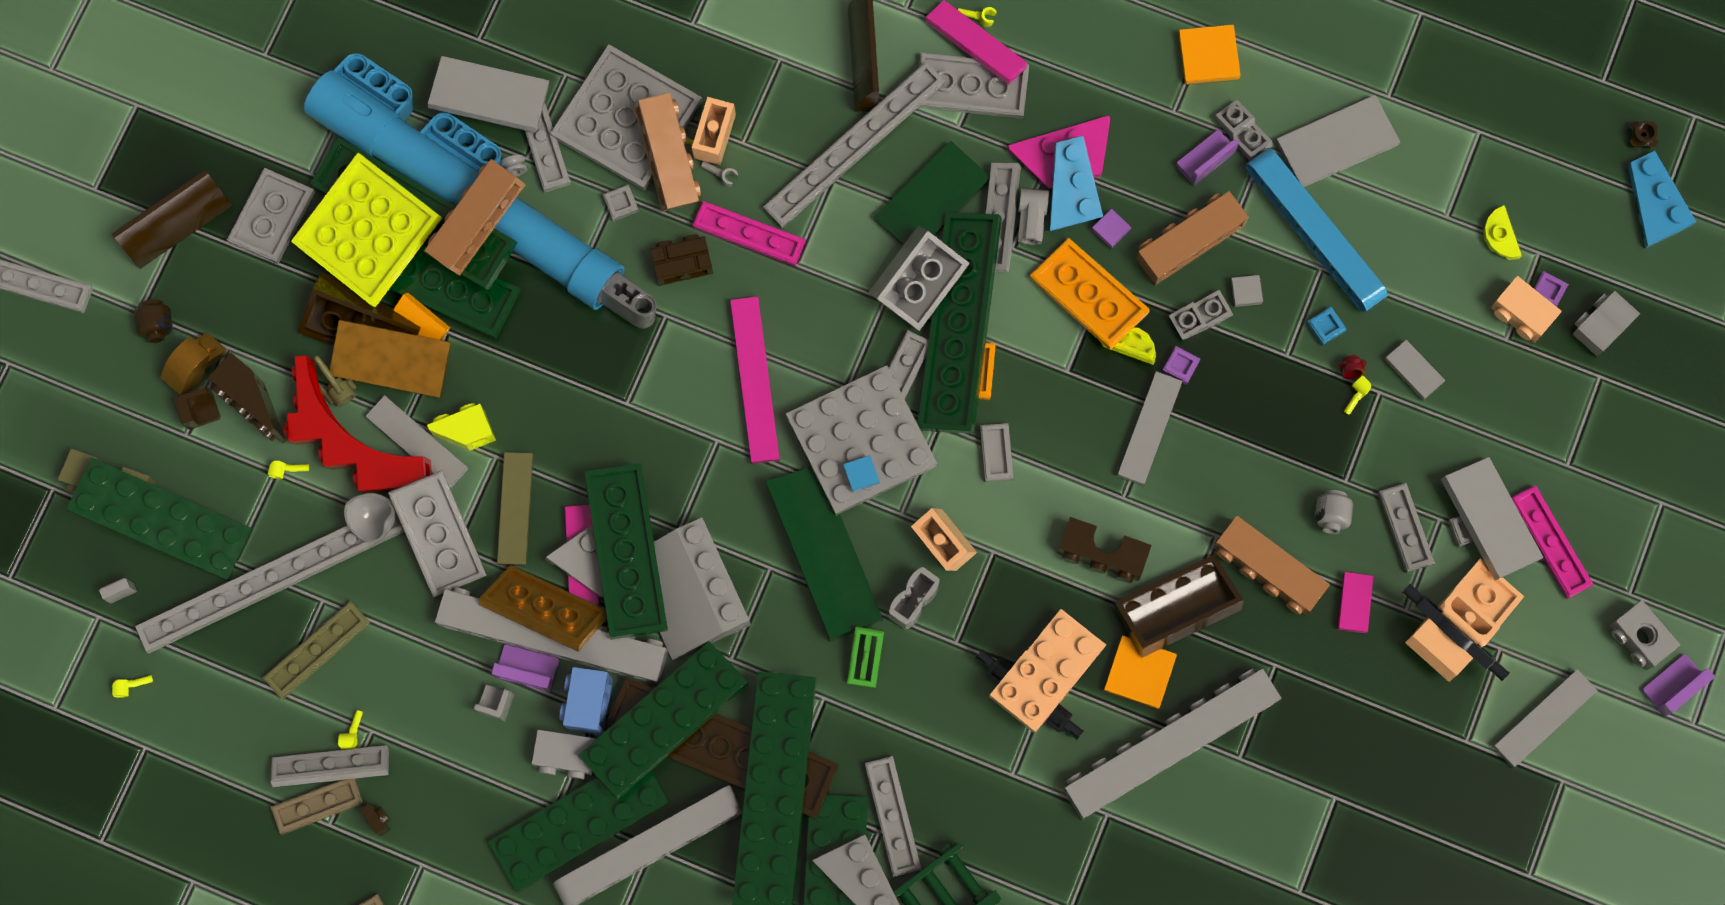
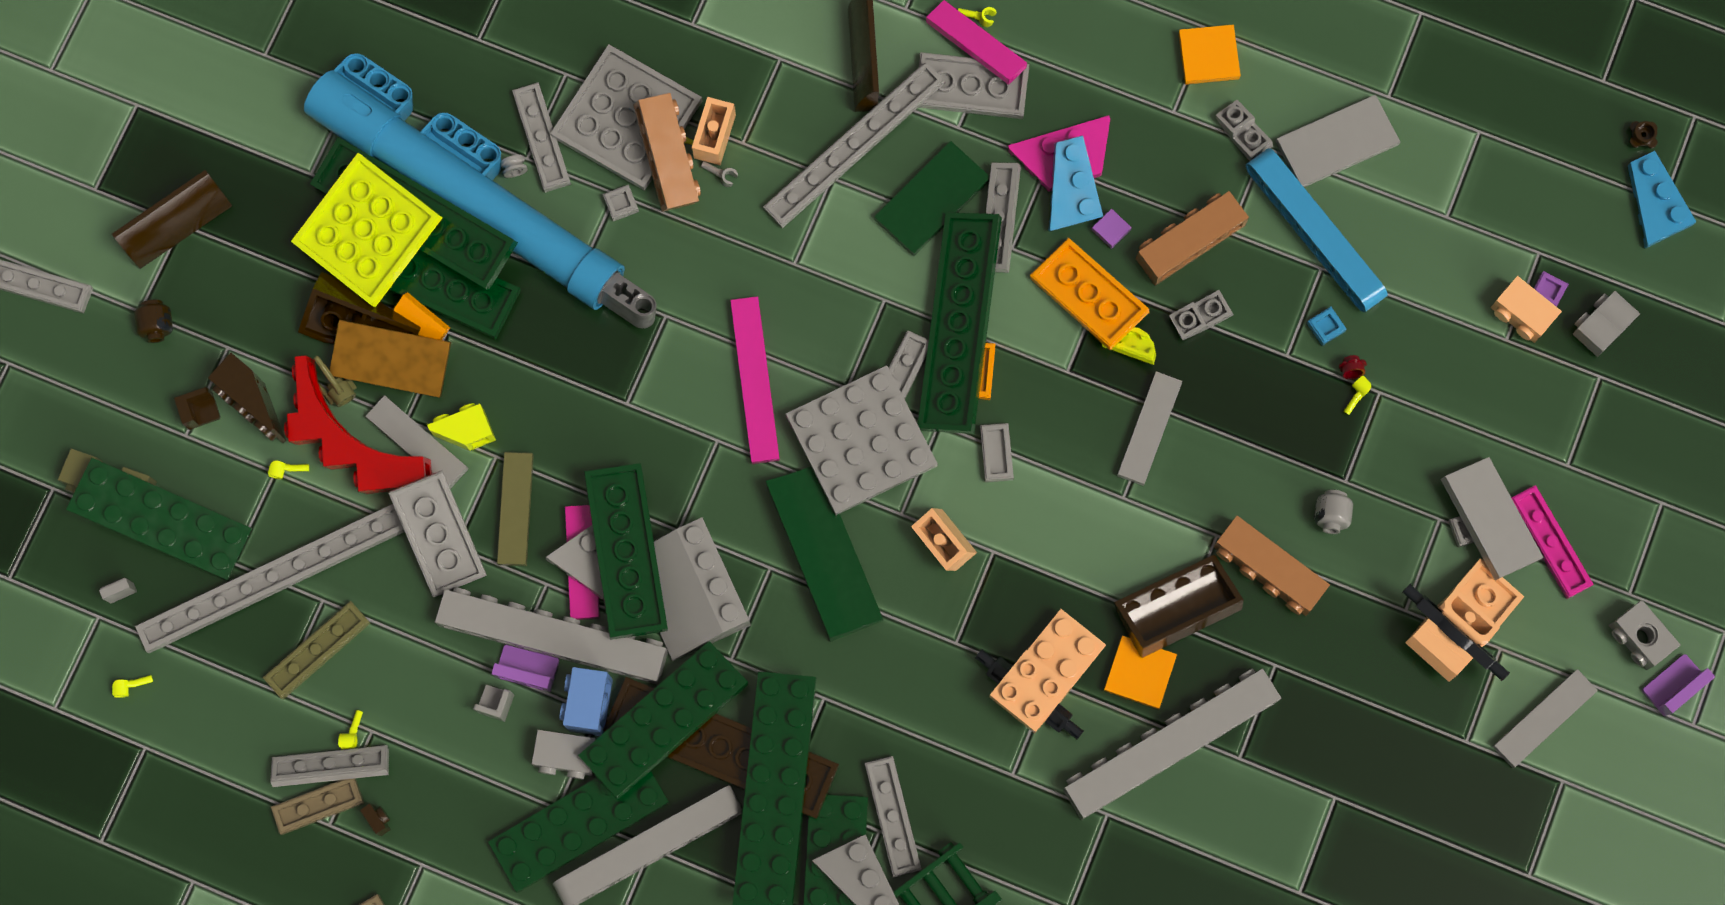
(189, 360): pearl gold brick -> none
(271, 216): light grey tile -> none
(369, 516): light grey helmet -> none
(474, 217): medium nougat brick -> none
(488, 94): light grey tile -> none
(543, 608): pearl gold tile -> none
(681, 260): dark brown brick -> none
(749, 233): dark pink tile -> none
(861, 473): dark azure tile -> none
(869, 632): bright green tile -> none
(918, 277): light grey slope -> none
(919, 592): light grey brick -> none
(1032, 208): light grey piece -> none
(1080, 546): dark brown arch -> none
(1181, 365): medium lavender tile -> none
(1206, 157): medium lavender panel -> none
(1246, 291): light grey tile -> none
(1355, 602): dark pink tile -> none
(1406, 528): light grey tile -> none
(1414, 370): light grey tile -> none
(1500, 235): neon yellow plate -> none

